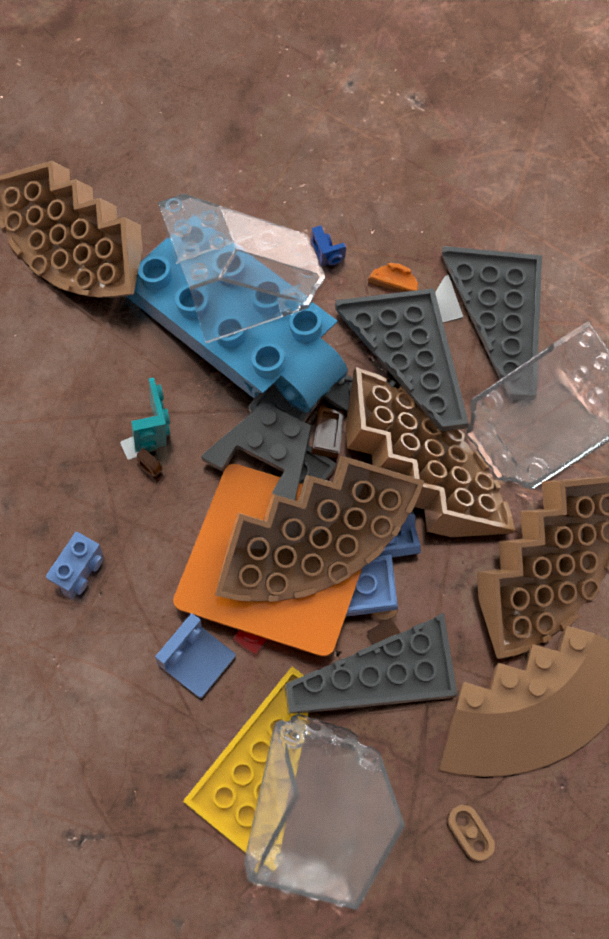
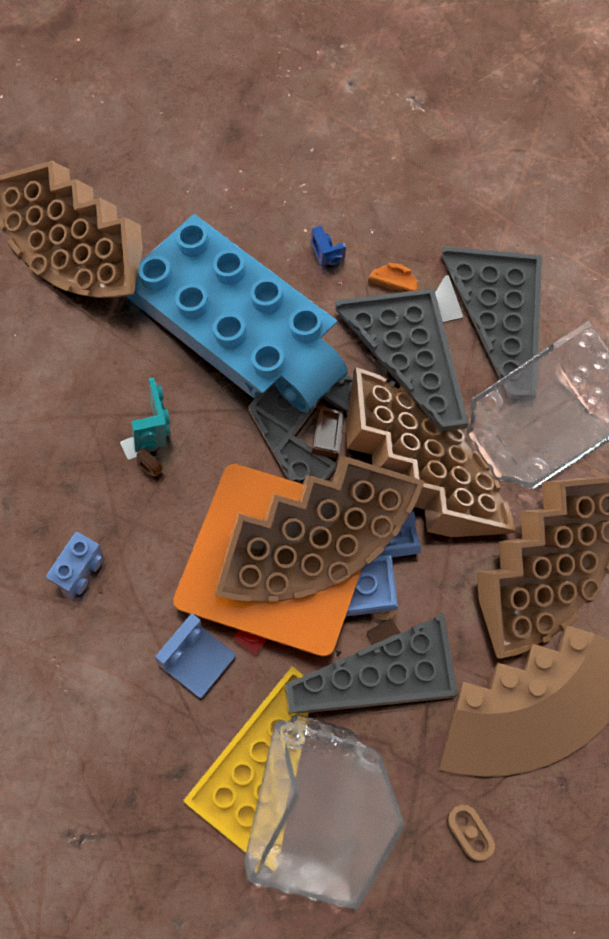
(239, 265): clear windscreen -> none
(270, 438): dark grey wing -> none

